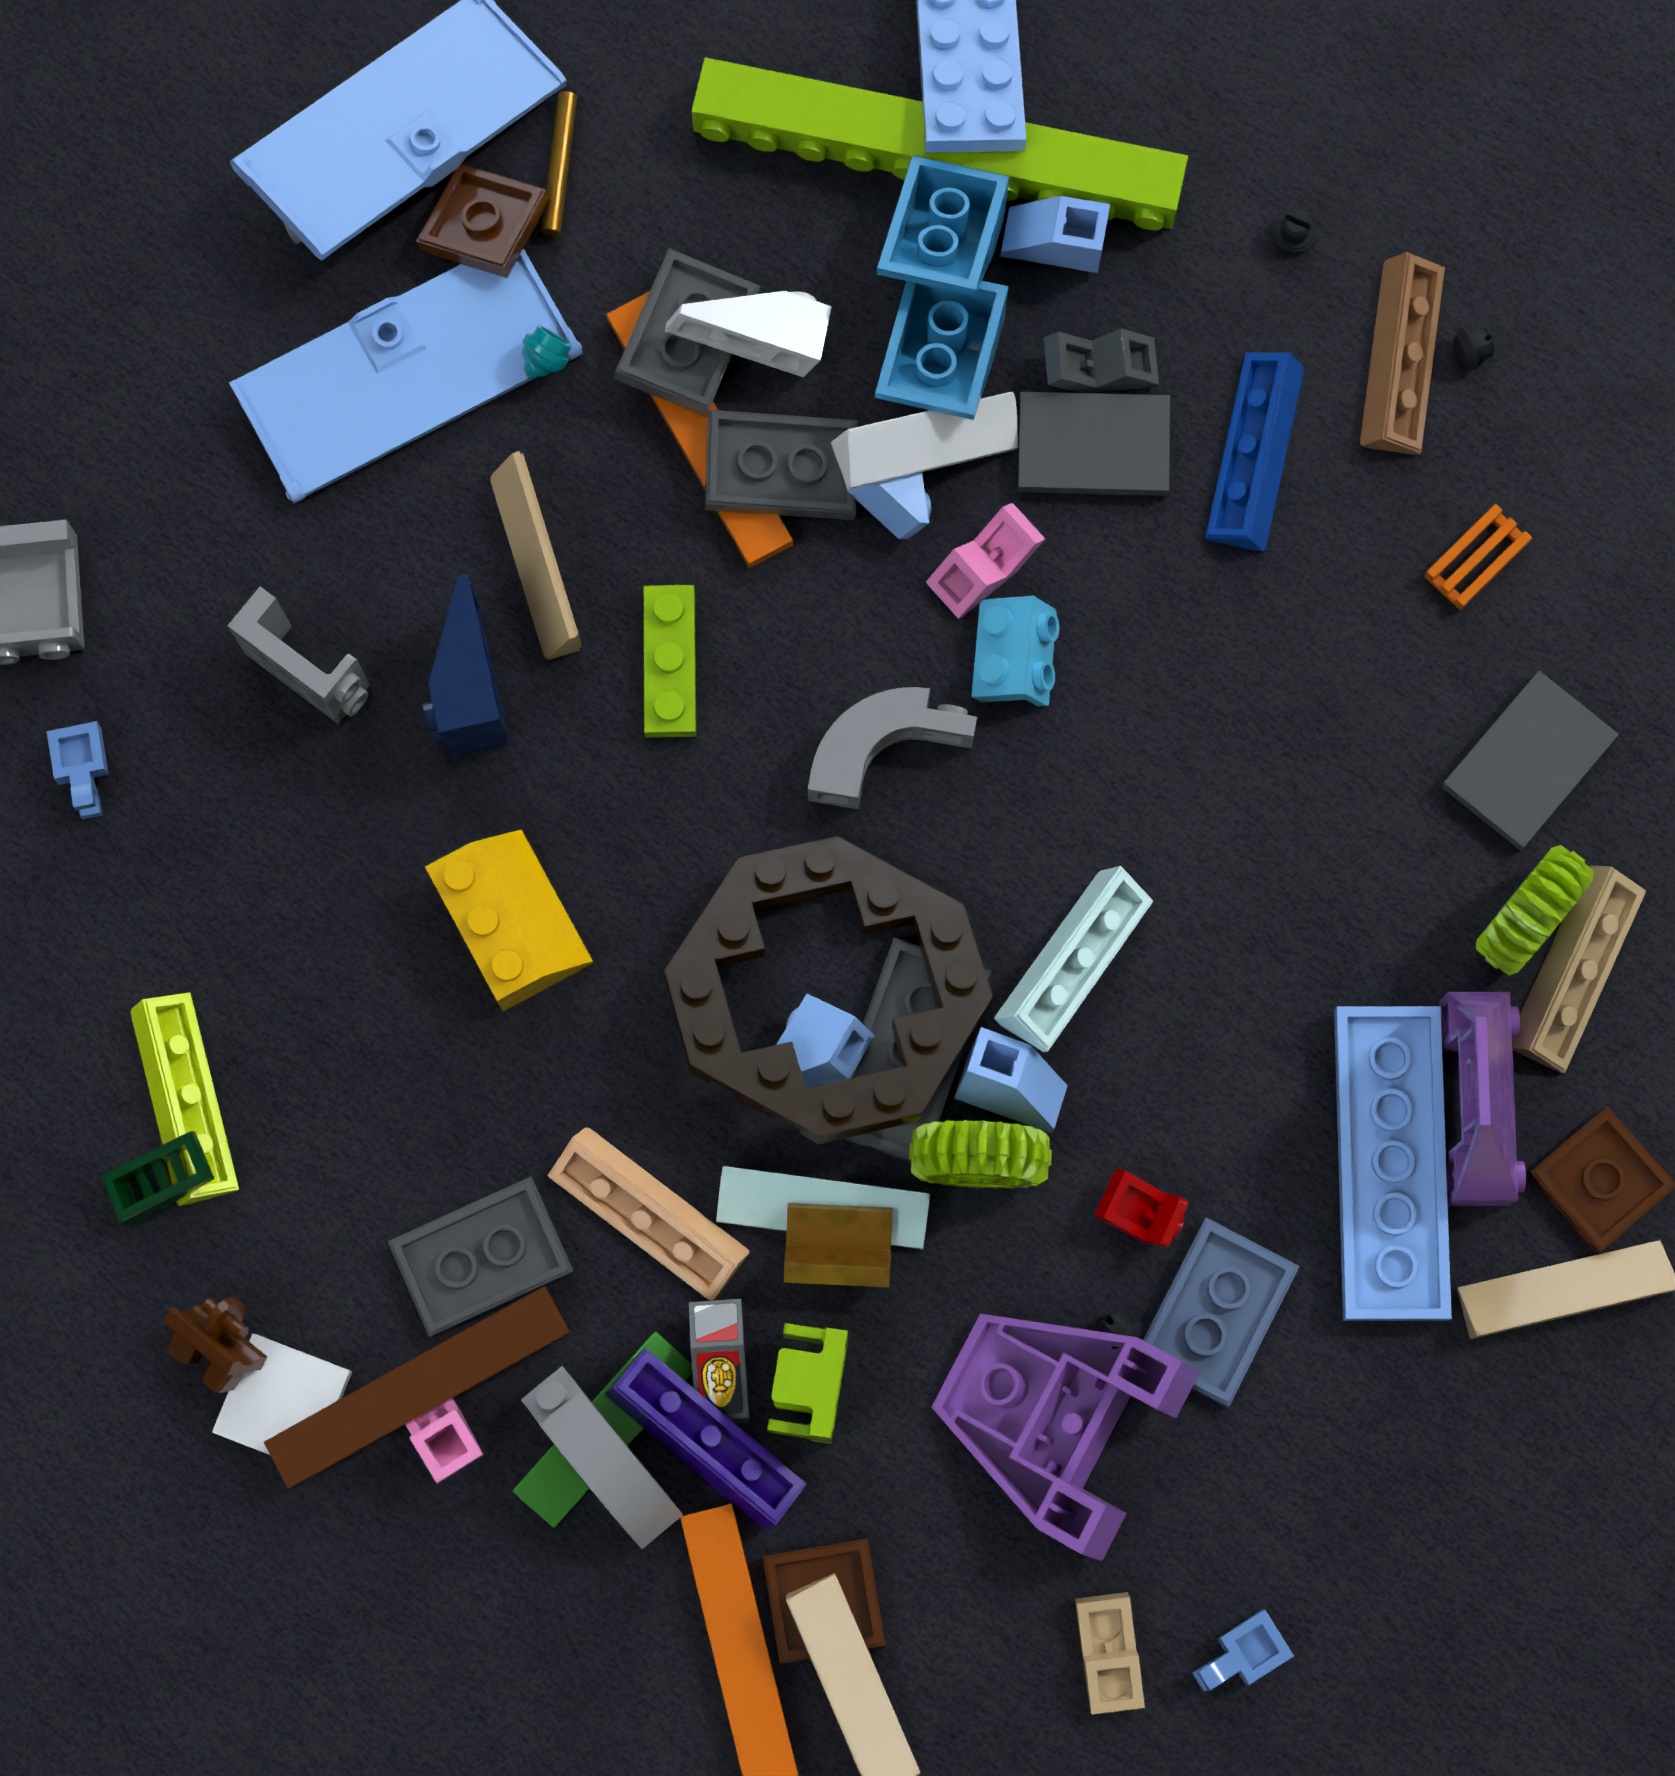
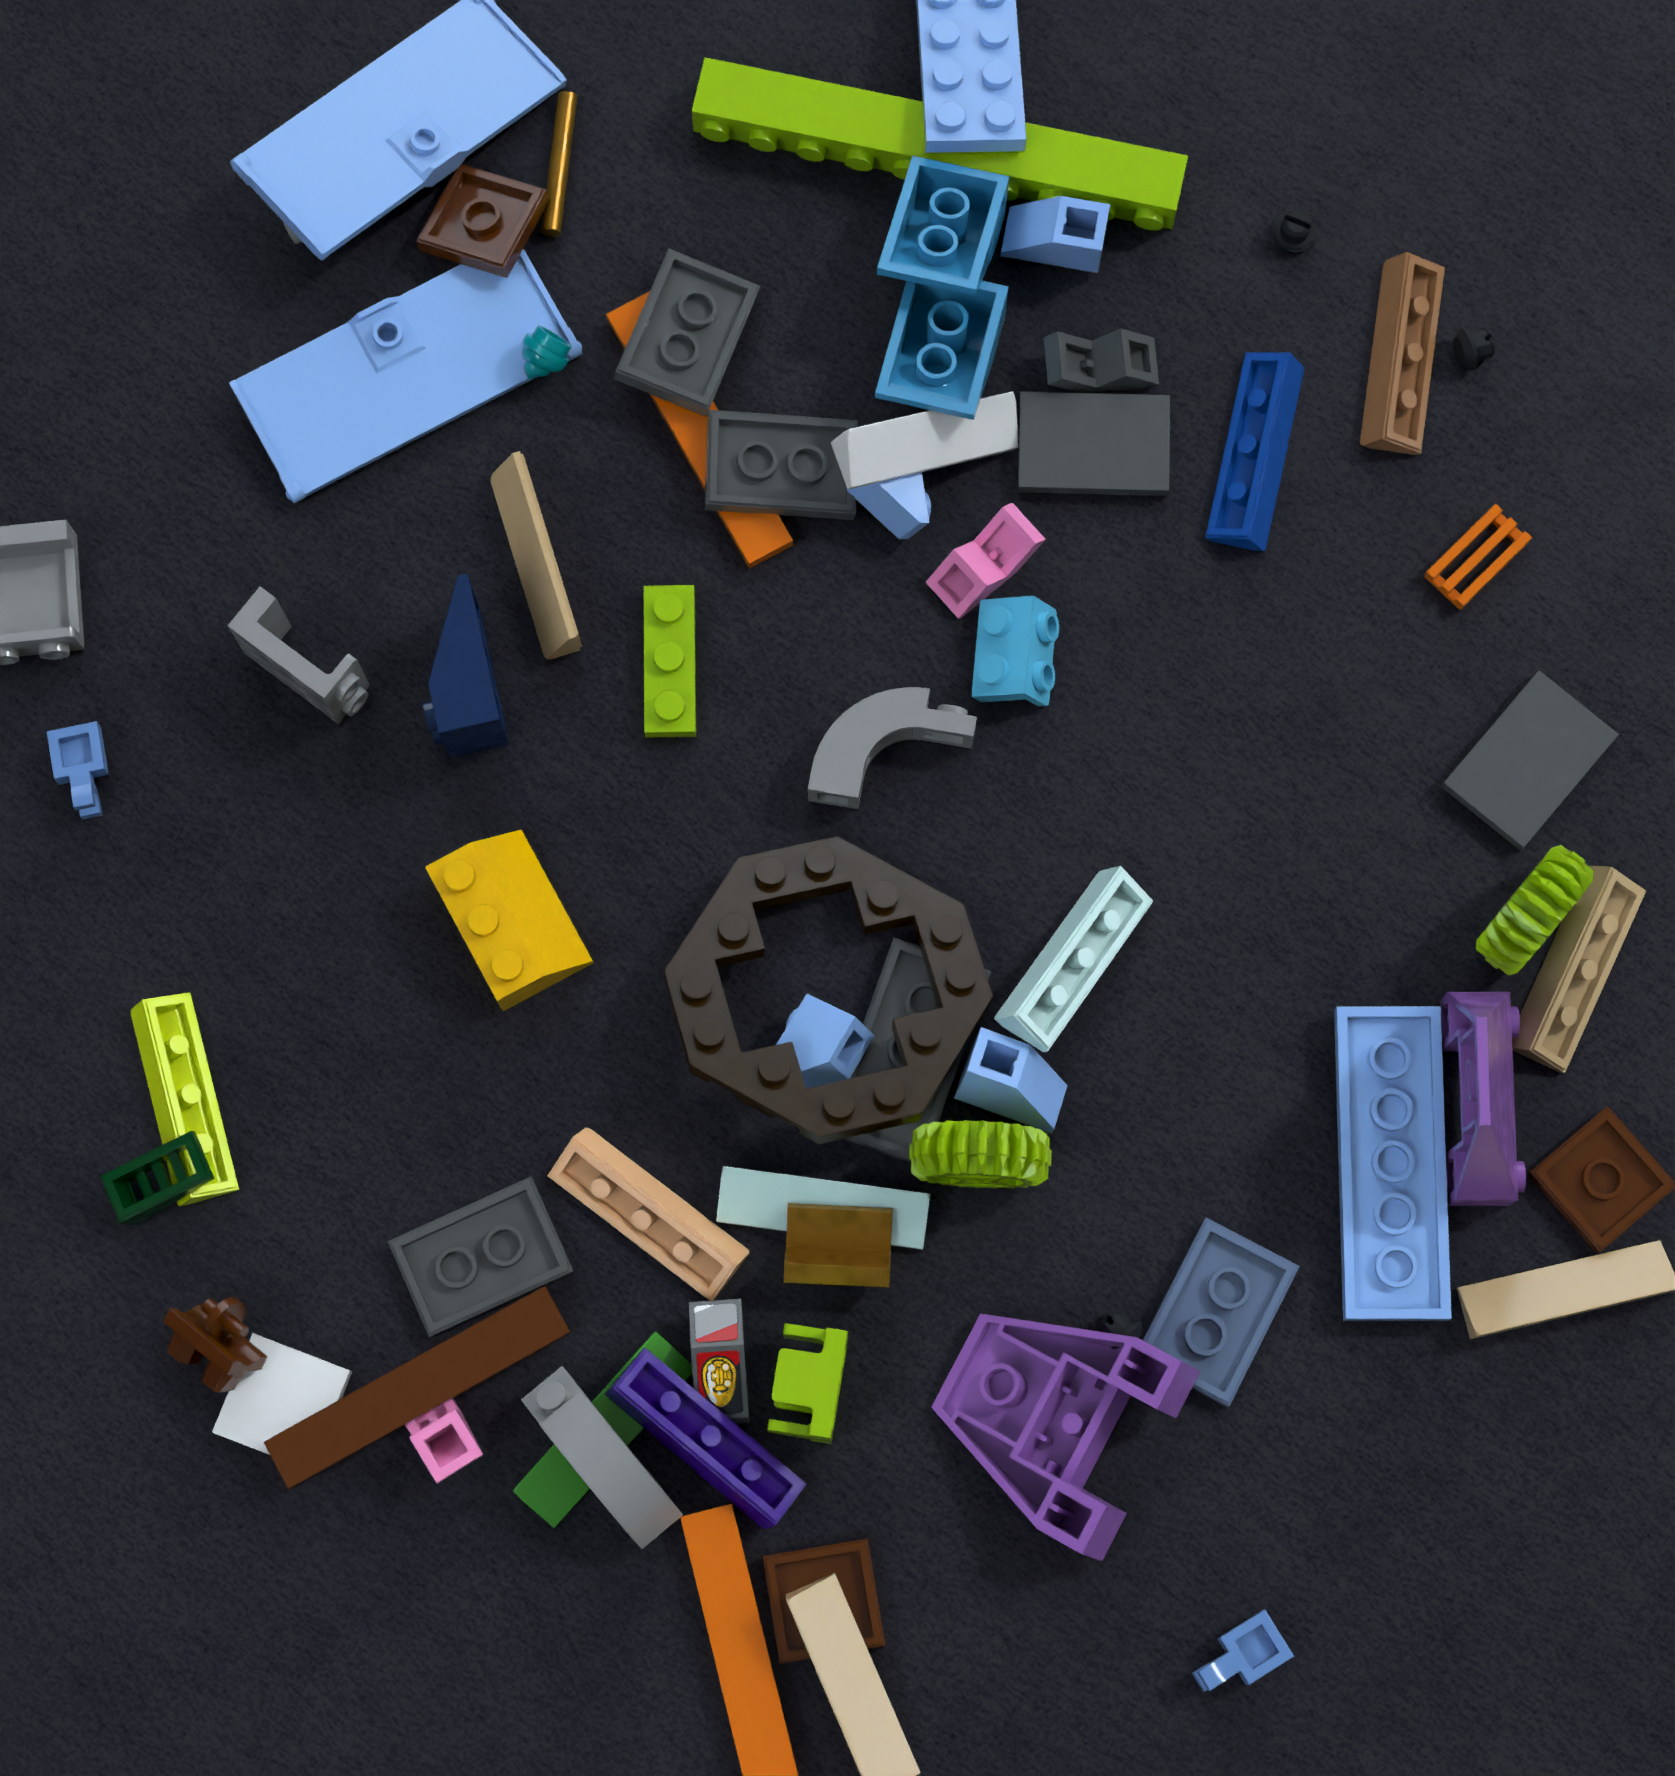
(768, 328): white slope -> none
(1109, 1653): tan slope -> none
(1141, 1210): red bracket -> none

